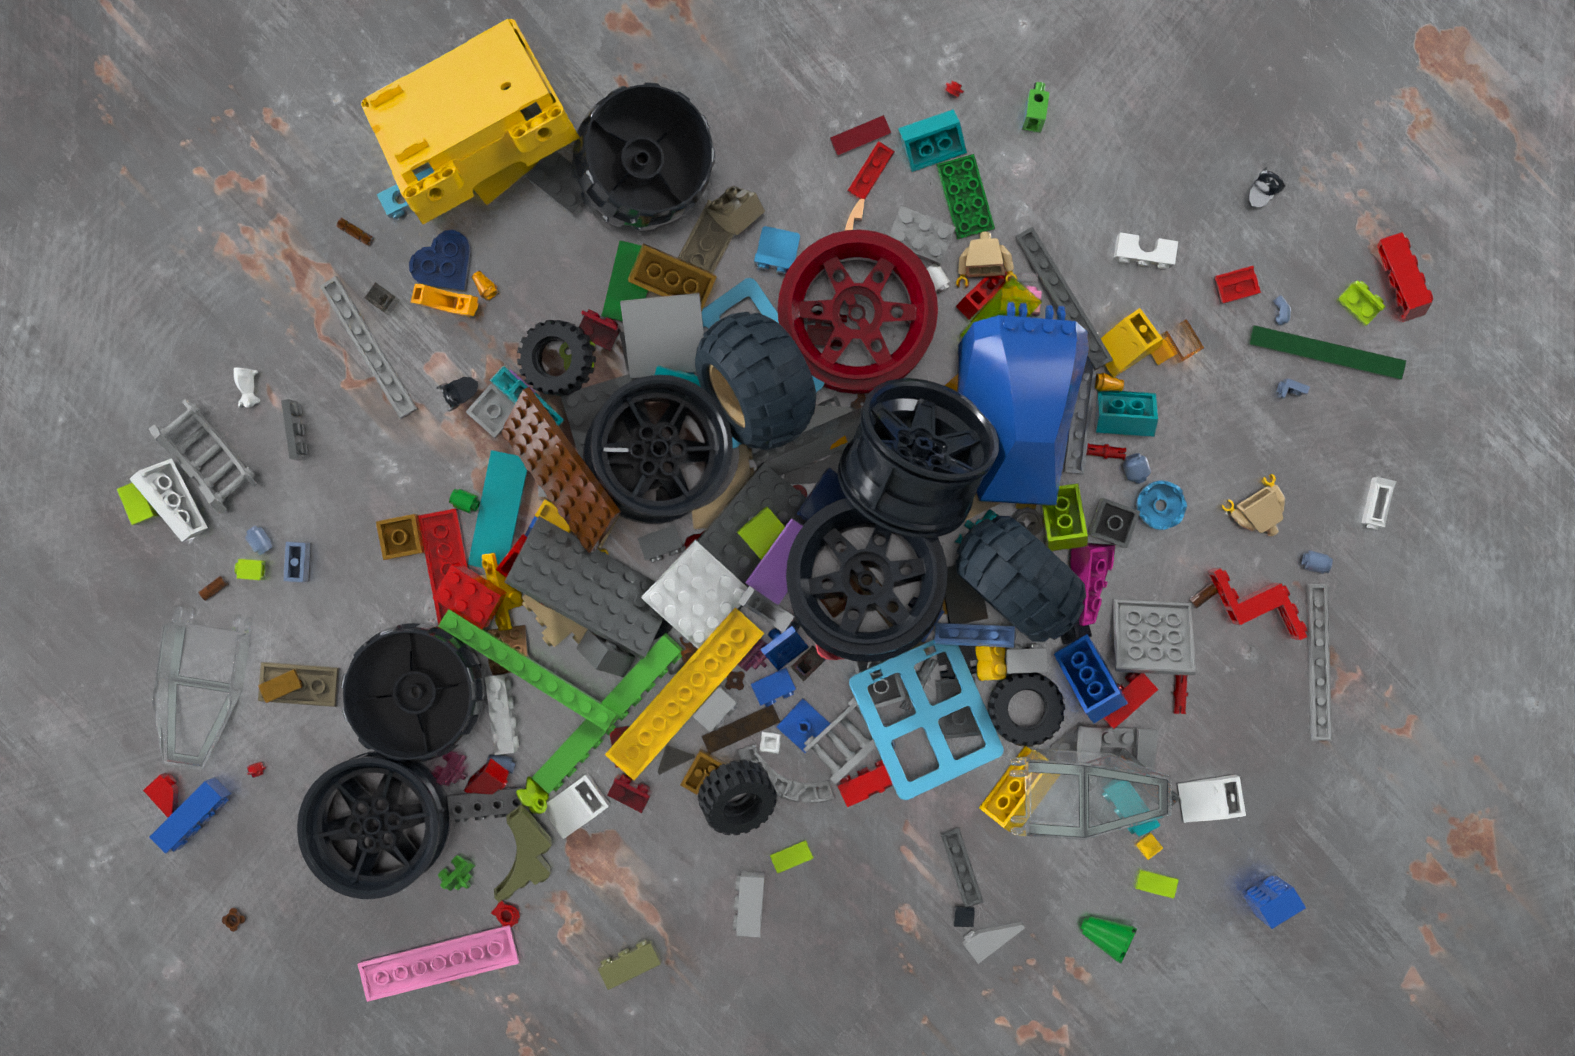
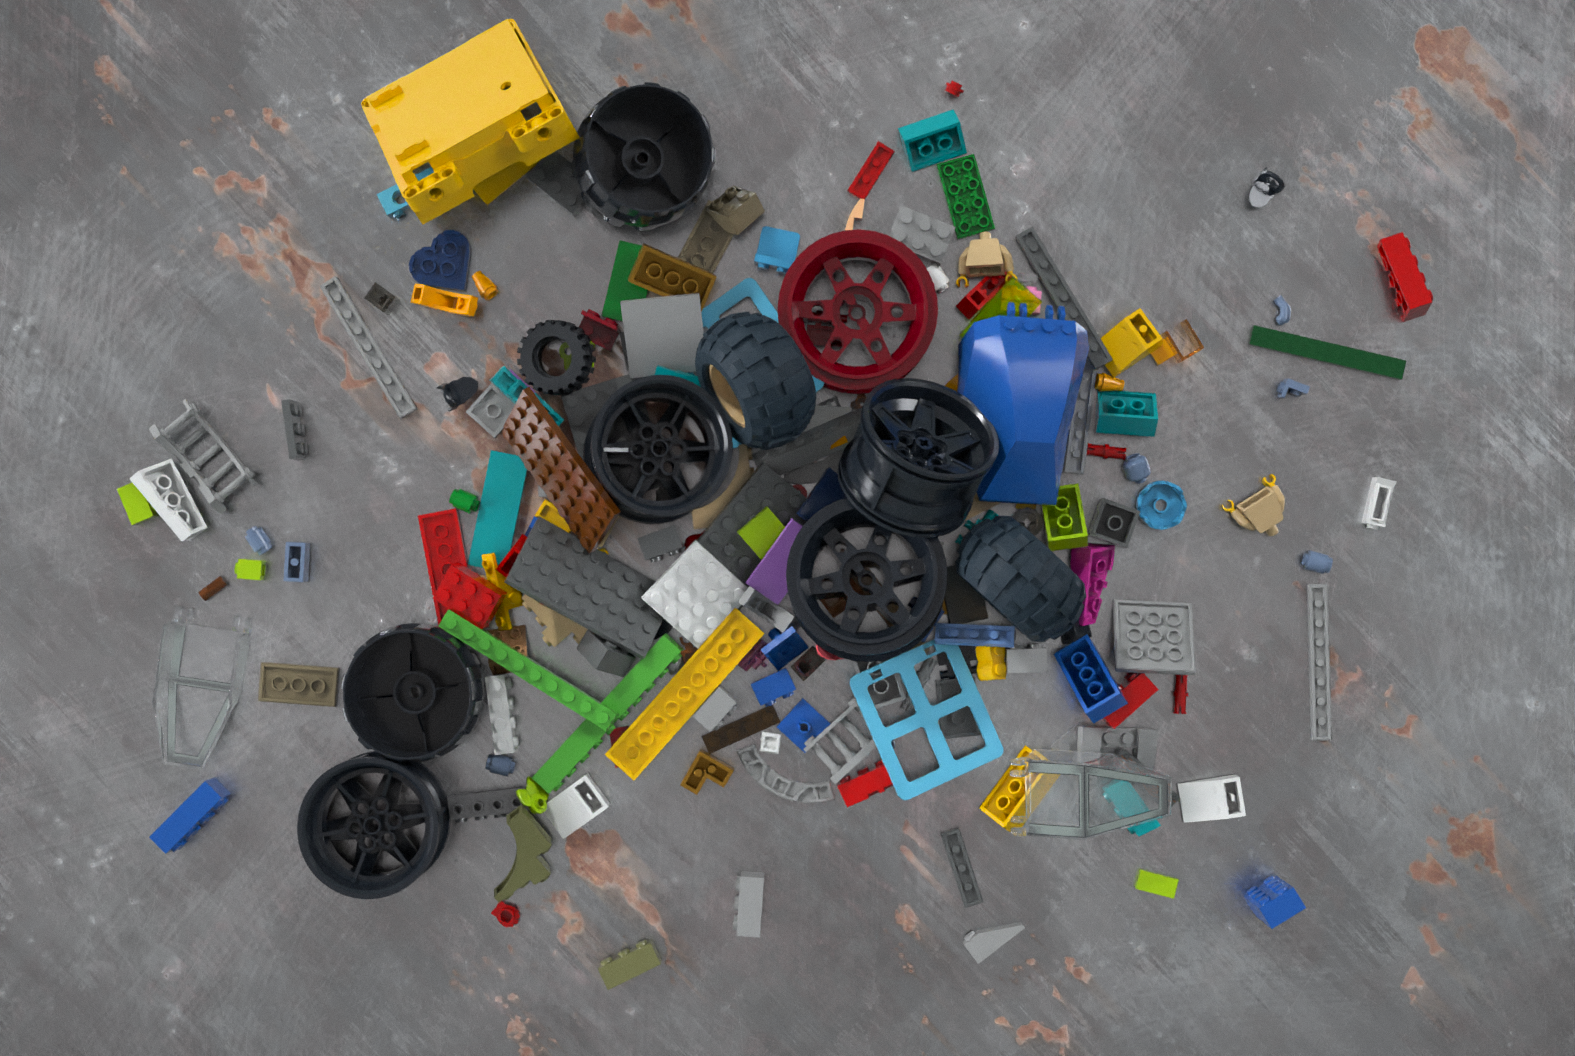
(164, 793): red slope -> none
(233, 925): reddish brown plate -> none
(245, 383): white animal -> none
(255, 769): red plate -> none
(280, 686): pearl gold tile -> none
(354, 231): reddish brown axle -> none
(400, 537): pearl gold brick -> none
(438, 963): bright pink plate -> none
(453, 769): clear pink hips -> none
(459, 877): bright green hips -> none
(487, 779): red slope -> none
(630, 793): dark red bracket -> none
(673, 757): clear smoke slope -> none
(732, 781): black tyre -> none
(736, 685): reddish brown plate -> none
(791, 856): lime tile -> none
(860, 135): dark red tile -> none
(964, 916): black tile -> none
(1036, 108): bright green torso -> none
(1045, 727): black tyre -> none
(1109, 936): green cone -> none
(1128, 250): white arch -> none
(1149, 846): yellow tile -> none
(1203, 596): reddish brown piece -> none
(1237, 284): red plate -> none
(1258, 603): red bracket -> none
(1361, 302): lime bracket -> none

